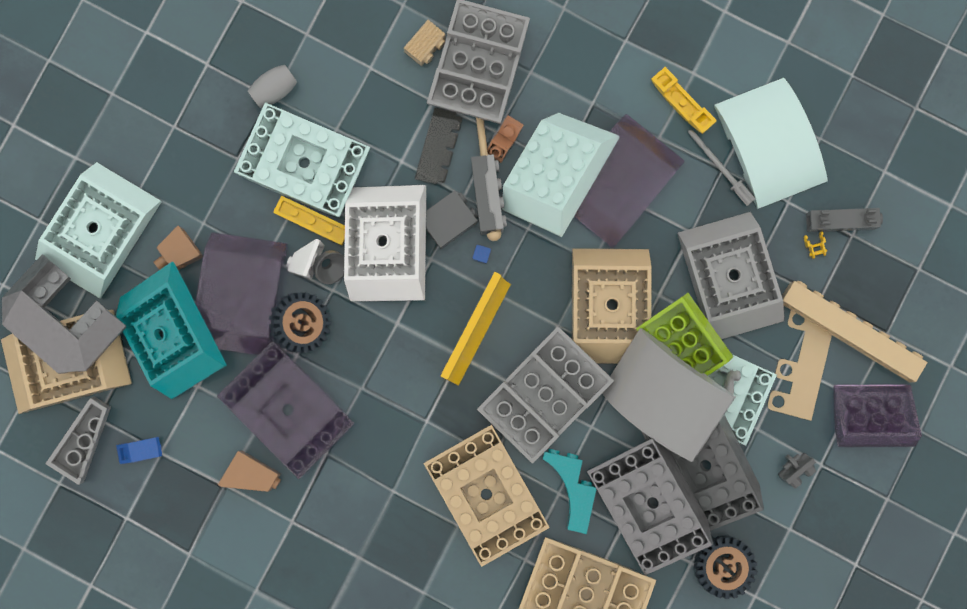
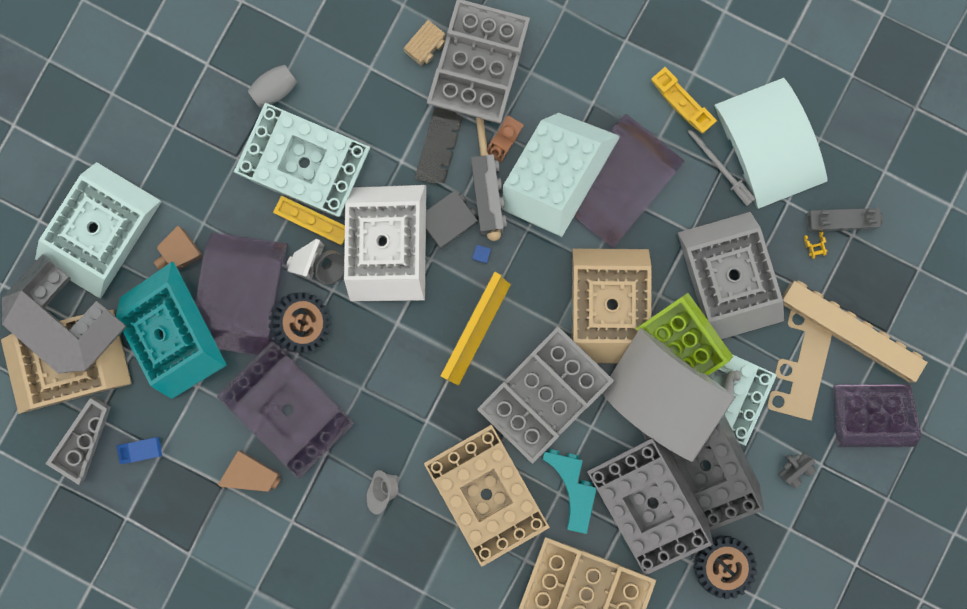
(381, 490): none -> light grey piece

